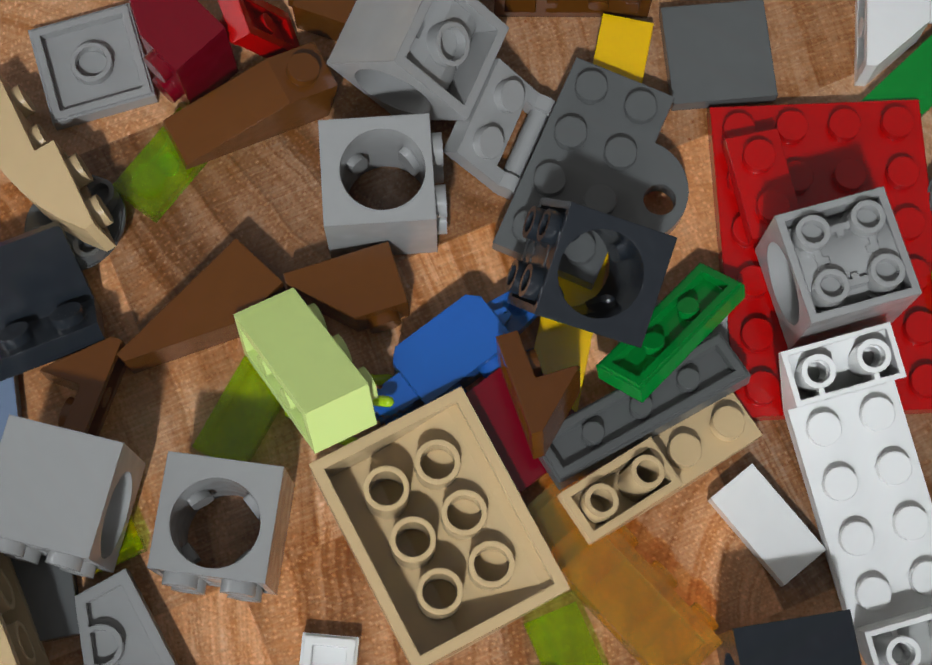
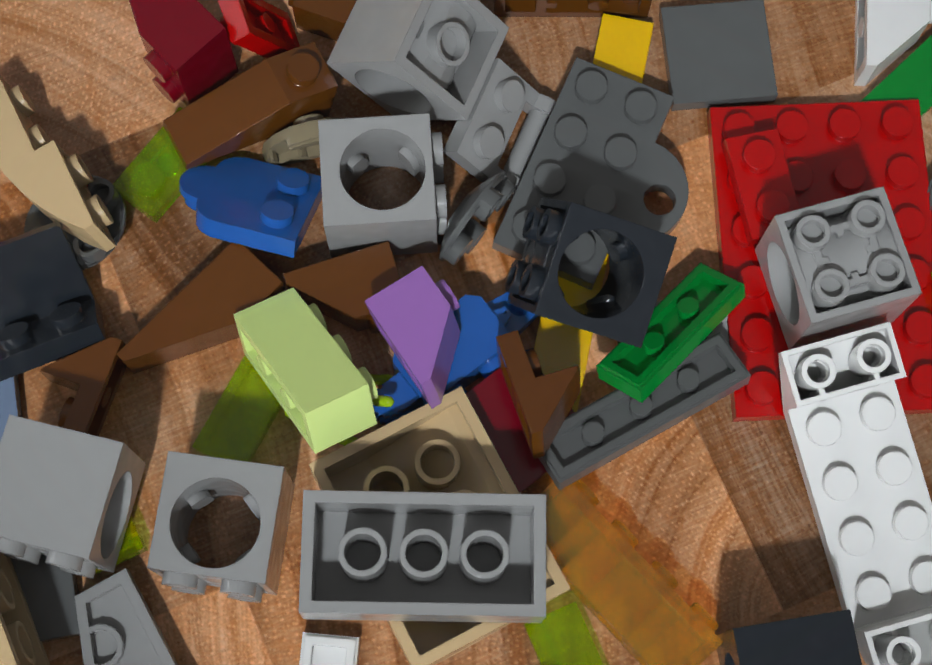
(92, 66): light grey tile -> none
(253, 203): none -> blue plate
(295, 142): none -> dark tan plate
(420, 329): none -> medium lavender slope
(423, 556): none -> light grey brick
(464, 226): none -> dark grey dish
(658, 468): tan slope -> none
(766, 525): white tile -> none

